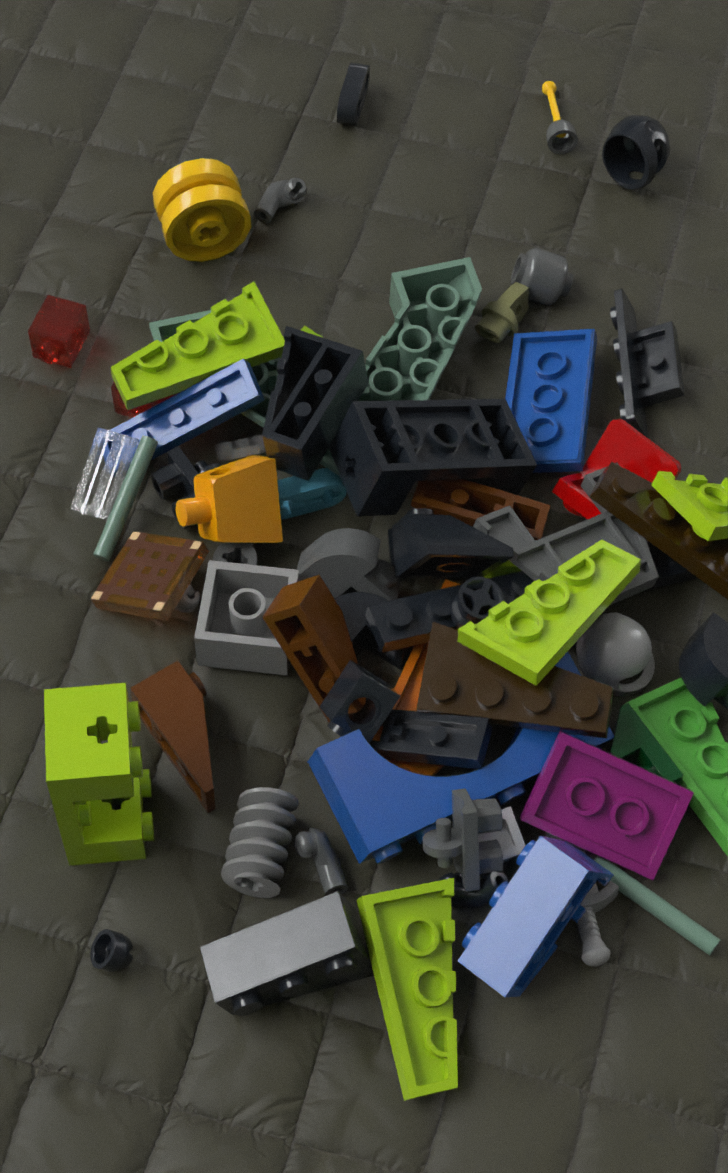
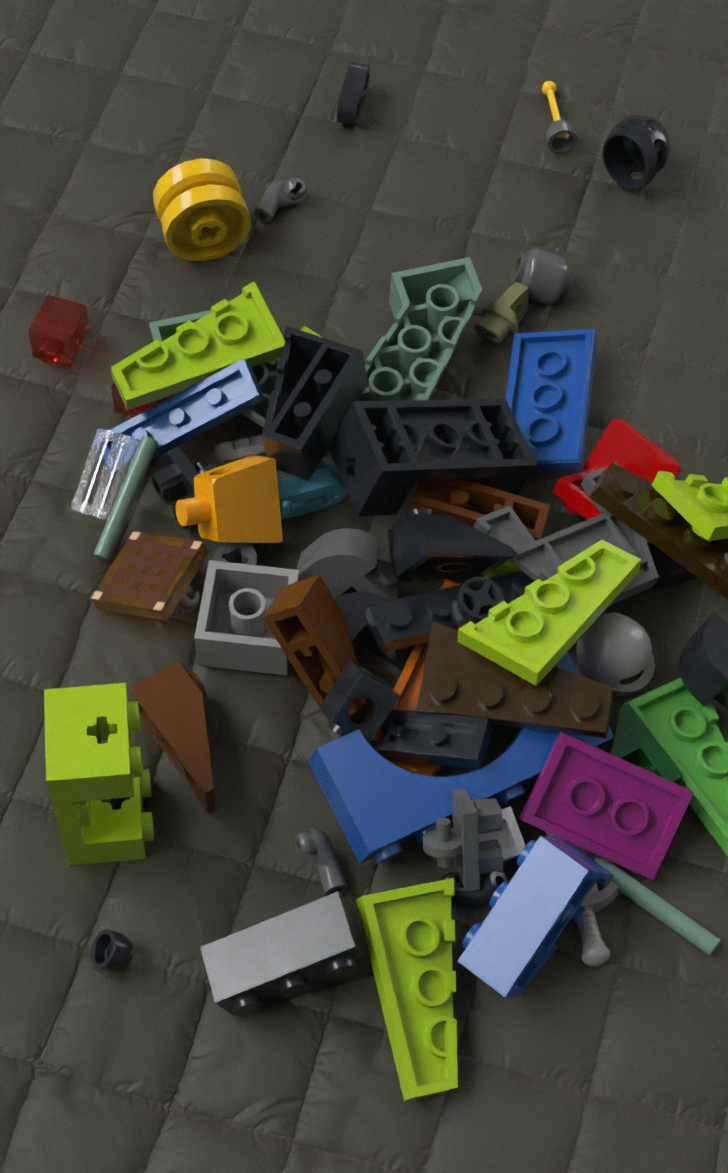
(259, 841): light grey piece -> none
(648, 363): black bracket -> none

